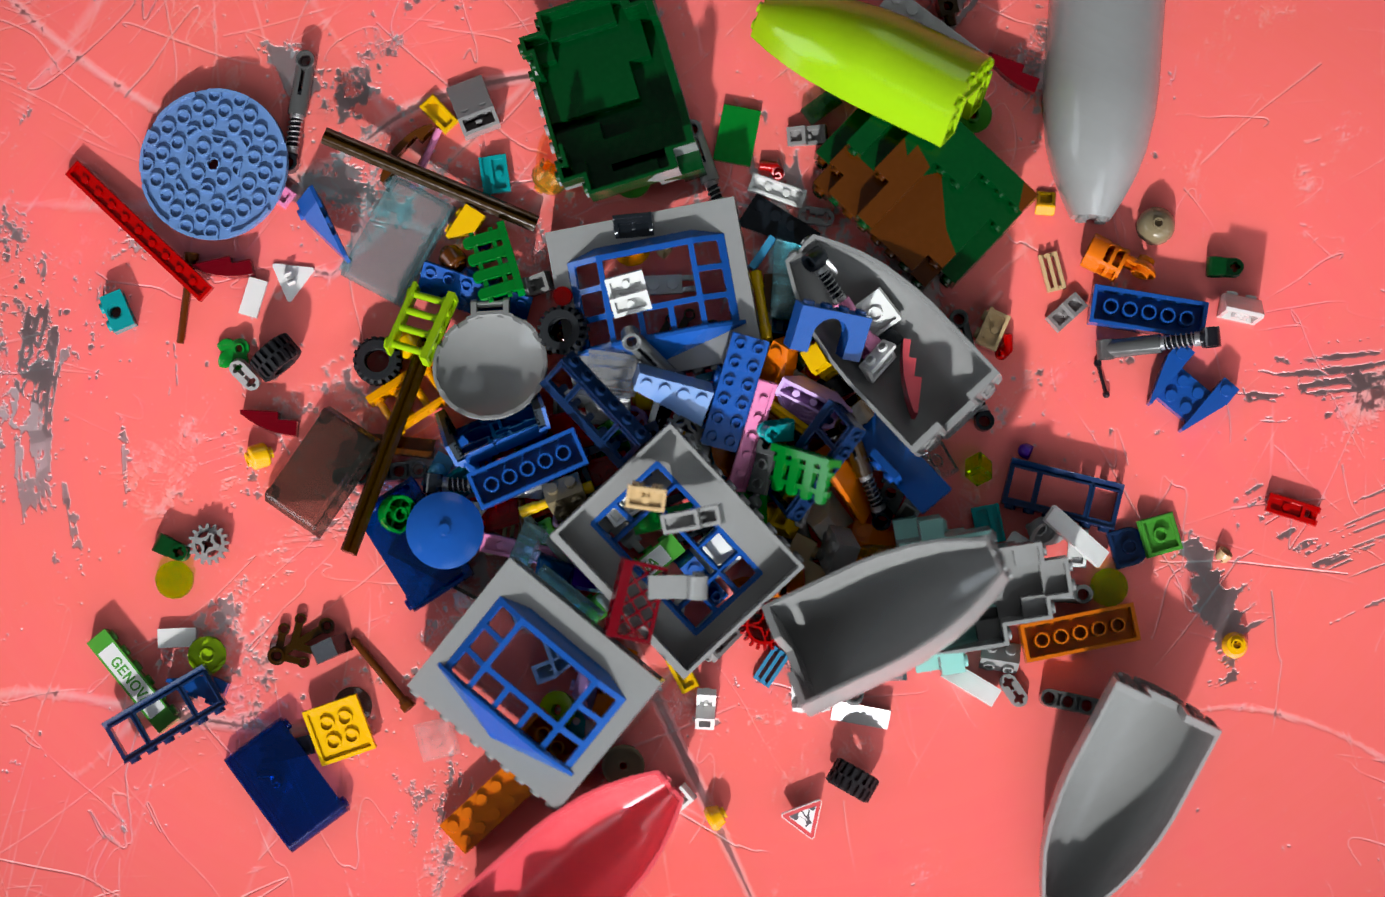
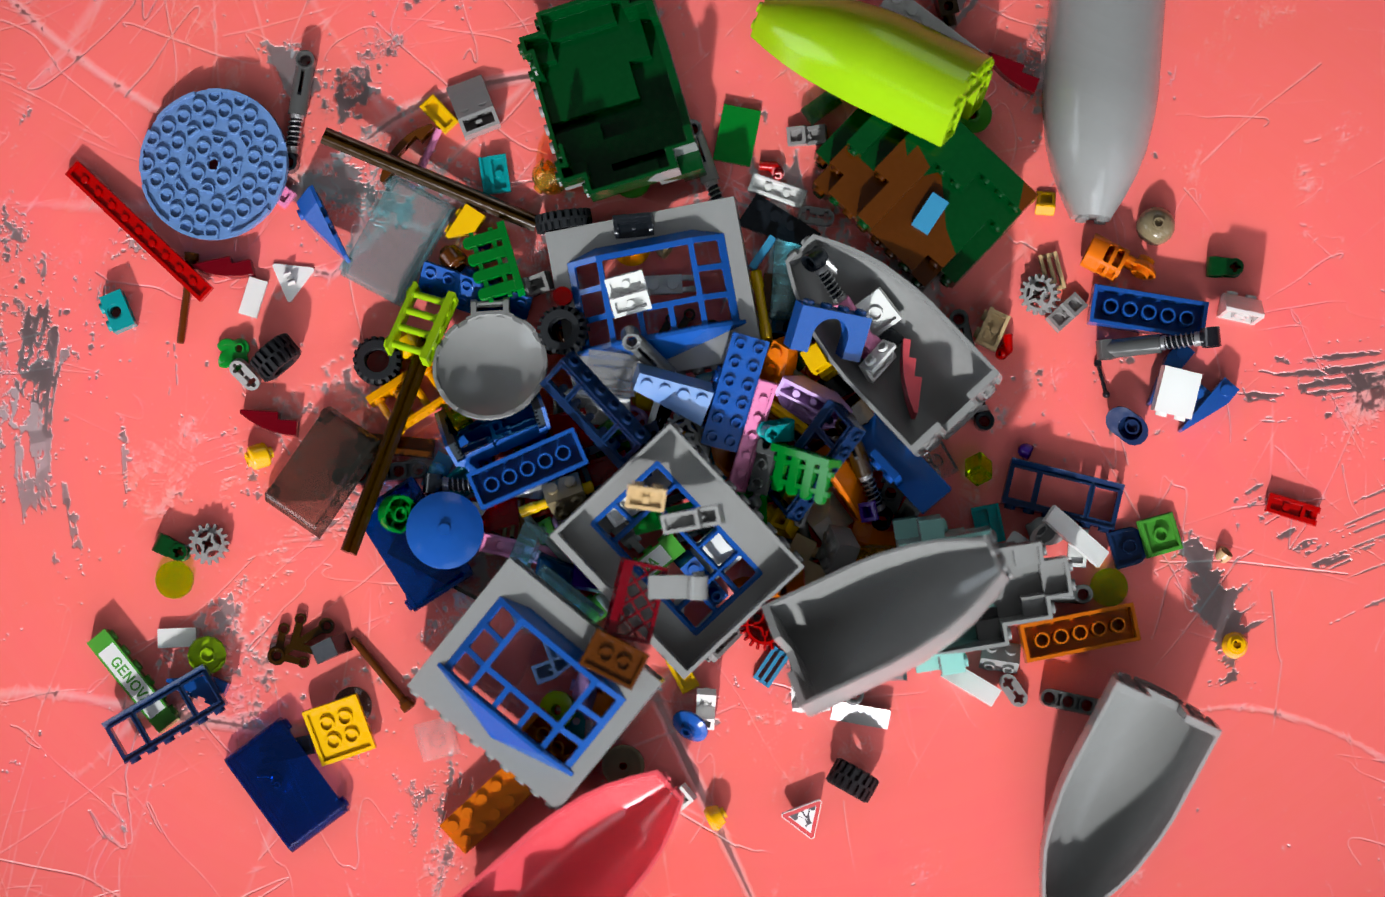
(457, 419): none -> clear neon green panel
(562, 219): none -> black tyre
(614, 659): none -> reddish brown plate
(690, 725): none -> blue dish
(868, 511): none -> dark purple slope
(930, 213): none -> dark azure tile
(1032, 290): none -> light grey gear
(1127, 425): none -> dark blue piece
(1176, 393): none -> white brick

